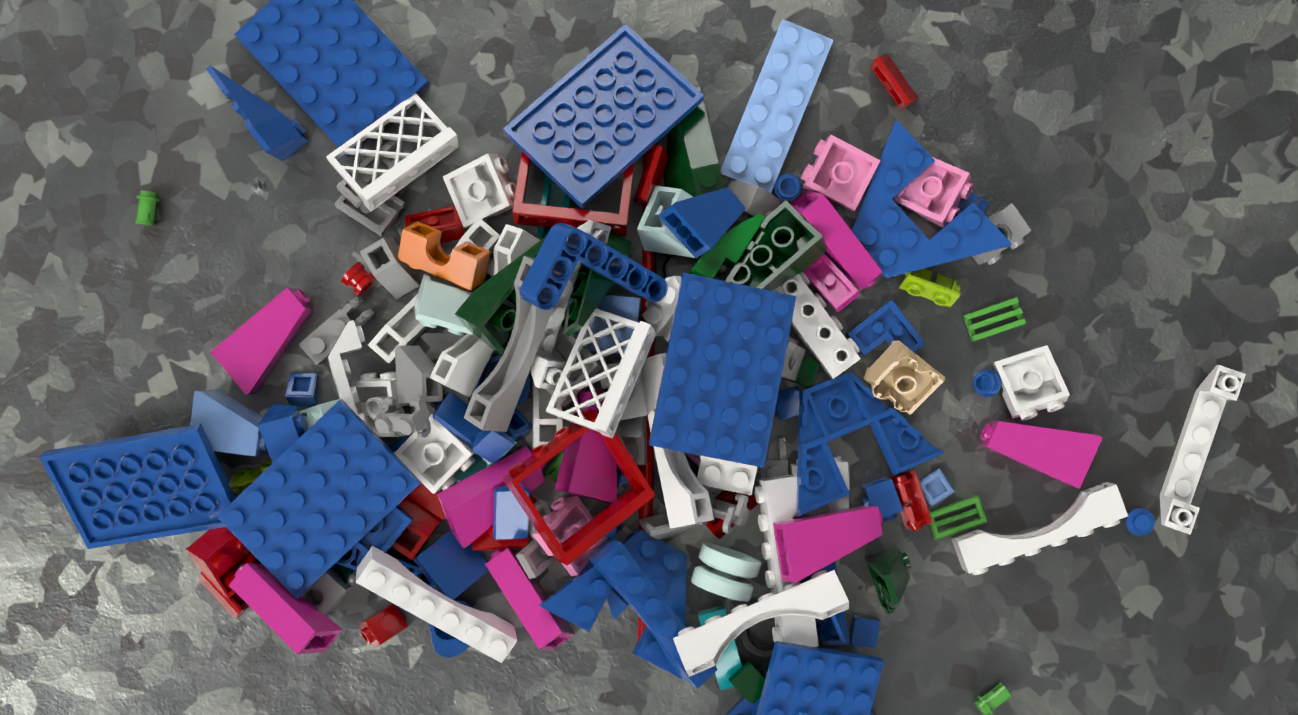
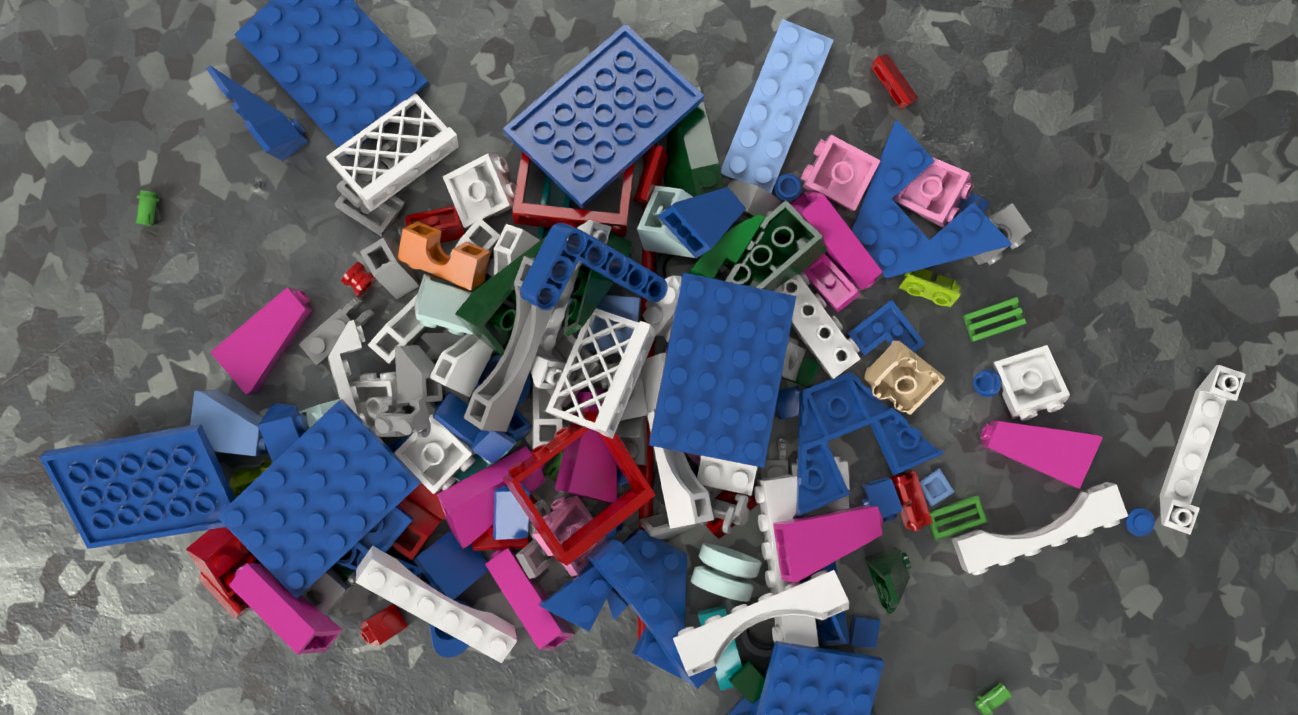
(302, 389): blue slope -> none

